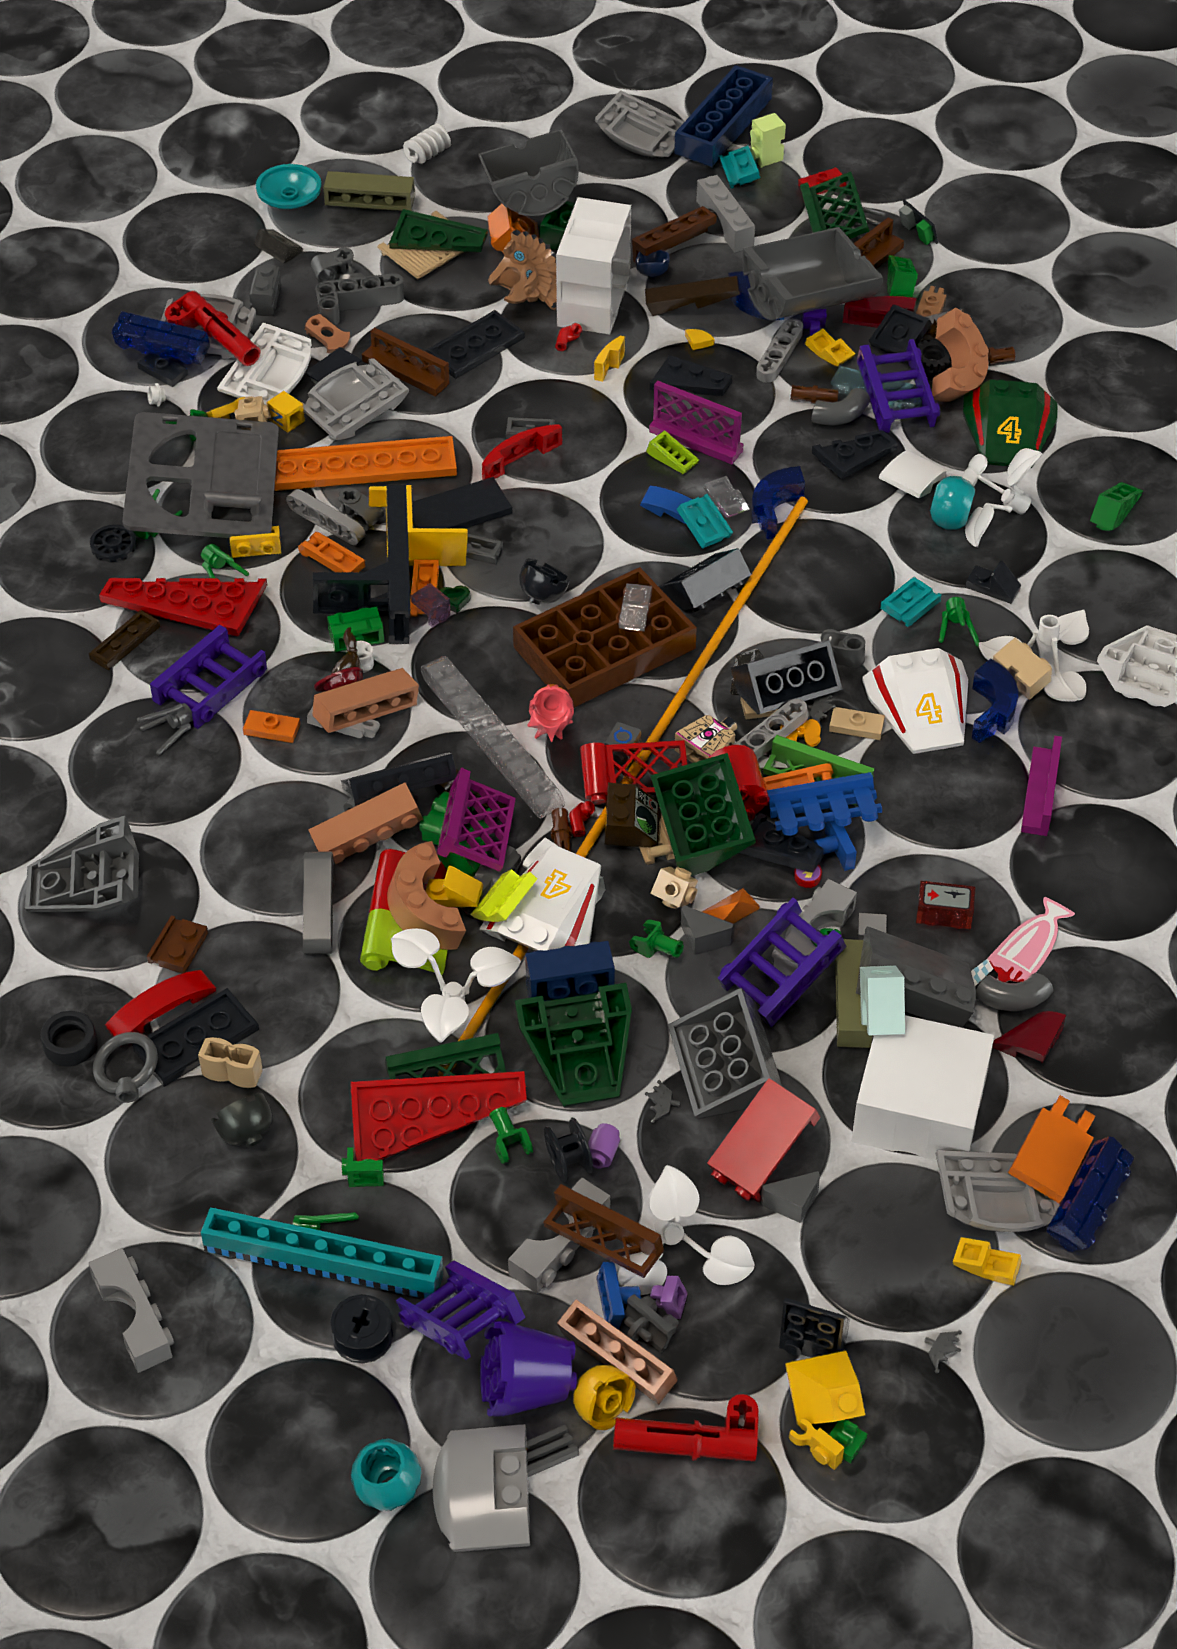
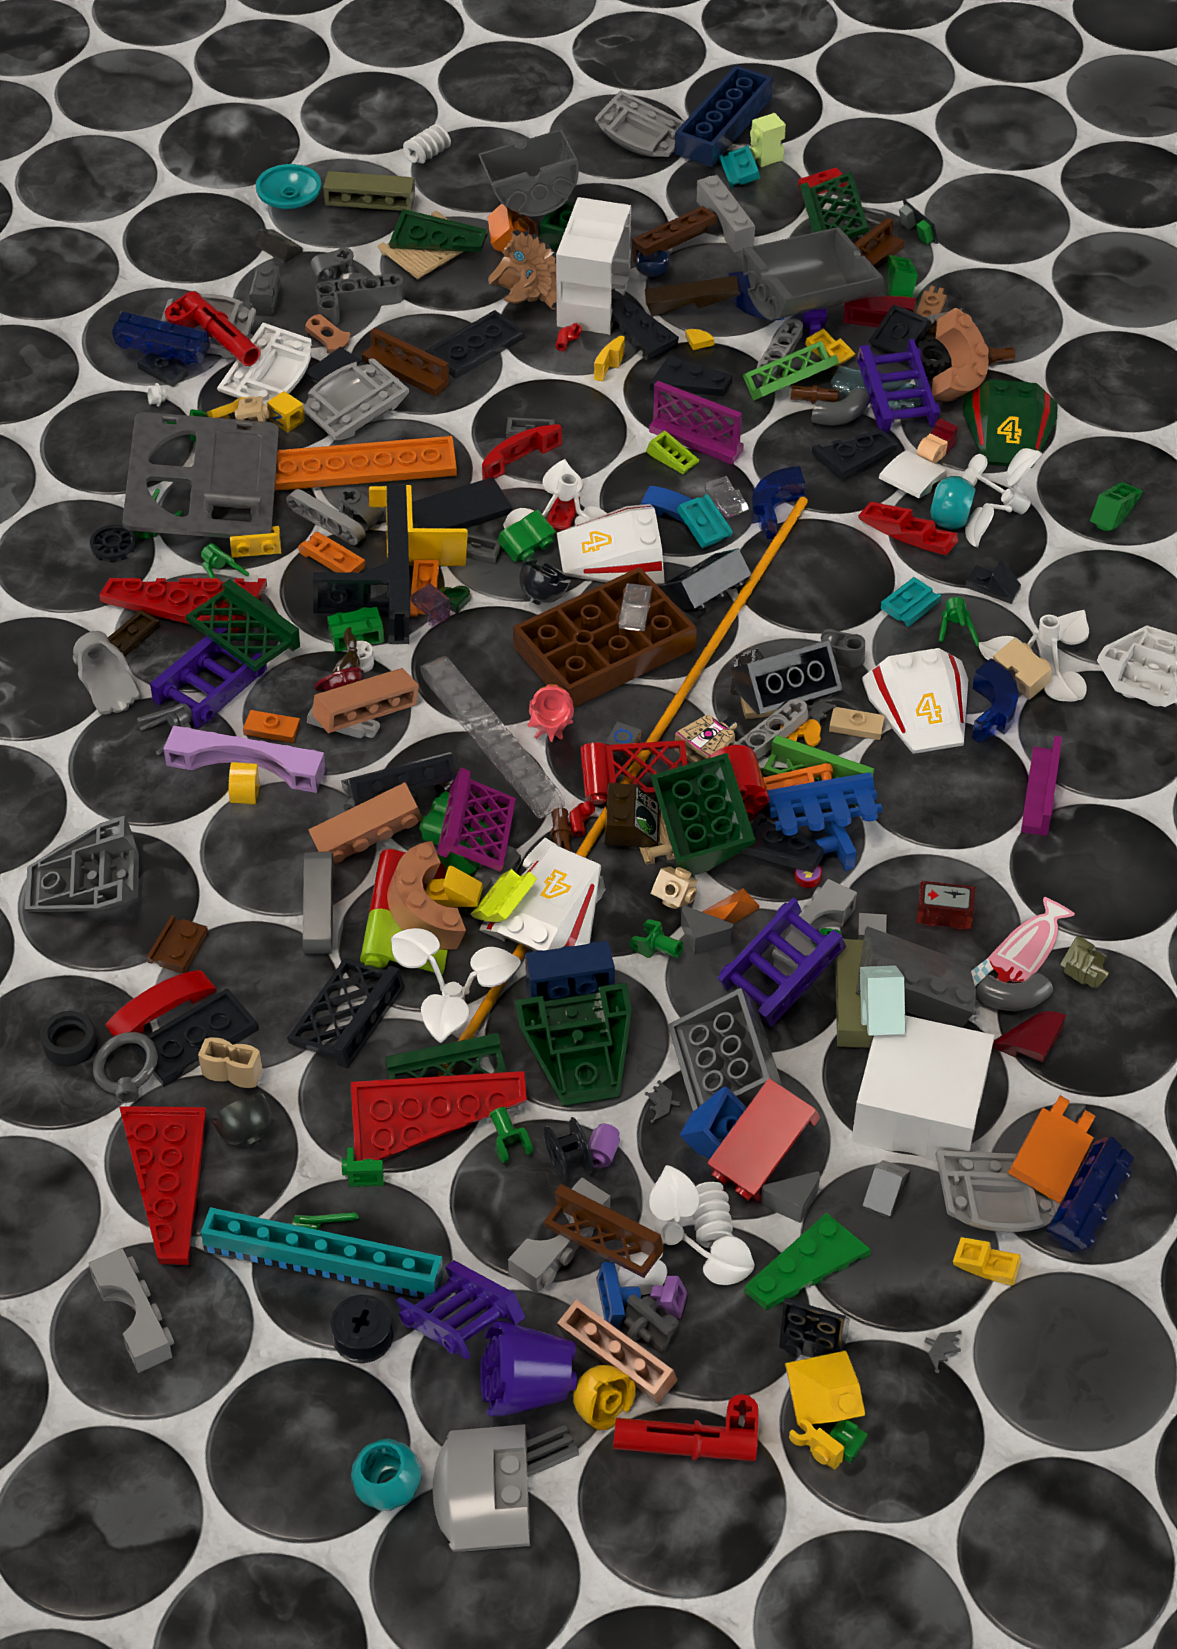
(105, 673): none -> light grey hair
(167, 1164): none -> red wing
(196, 748): none -> lavender arch
(243, 783): none -> yellow brick
(257, 616): none -> dark green fence
(365, 1016): none -> black fence
(527, 536): none -> green brick
(562, 514): none -> red plate
(564, 484): none -> white plant
(613, 545): none -> white wedge
(641, 327): none -> black wing
(712, 1122): none -> blue slope
(712, 1214): none -> white piece
(796, 376): none -> bright green fence
(806, 1261): none -> green wing
(885, 1188): none -> slope
(901, 525): none -> red slope
(938, 442): none -> leg
(1085, 963): none -> olive hair

